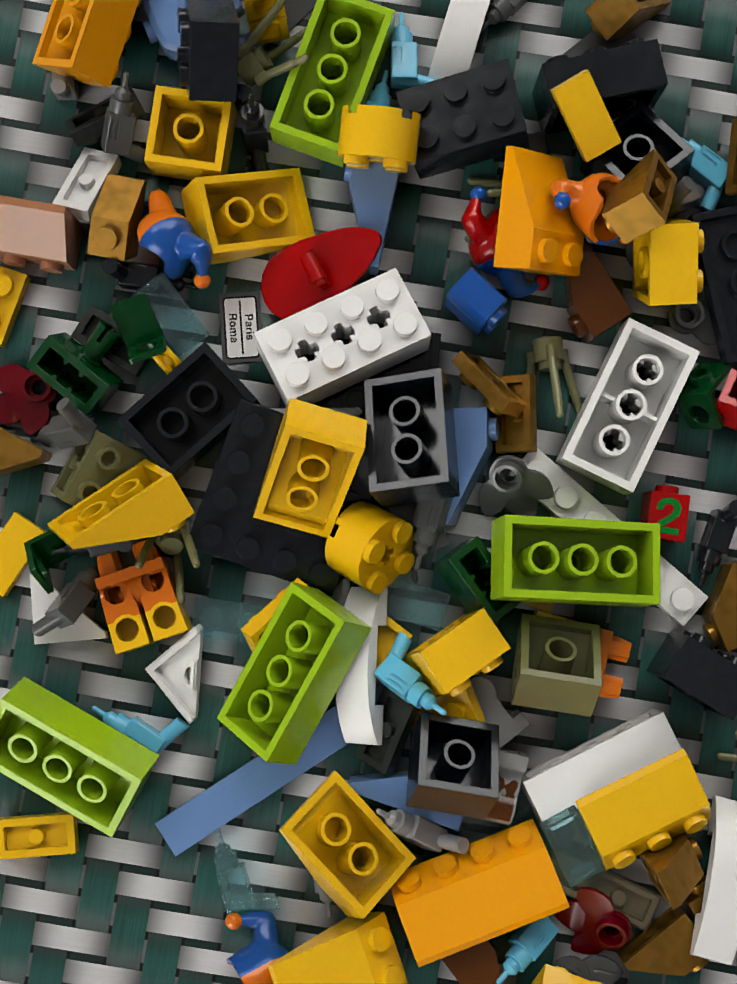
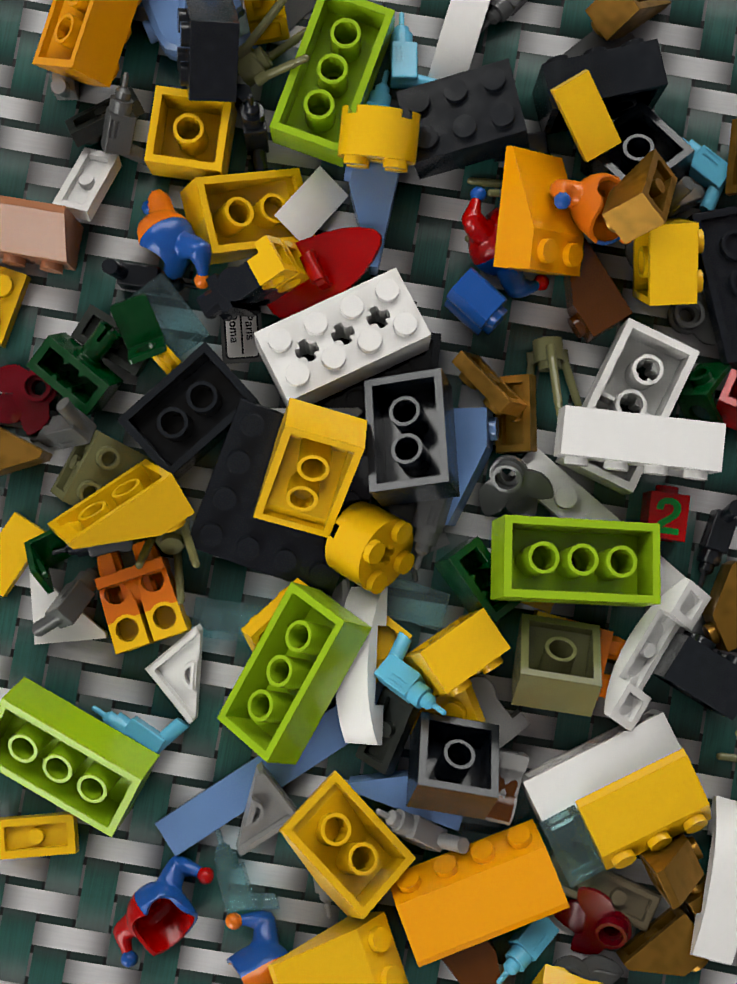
(117, 218): pearl gold slope -> none
(160, 911): none -> piece
(255, 282): none -> hips
(265, 811): none -> light grey tile
(311, 205): none -> white sticker
(639, 440): none -> white brick
(645, 647): none -> white slope

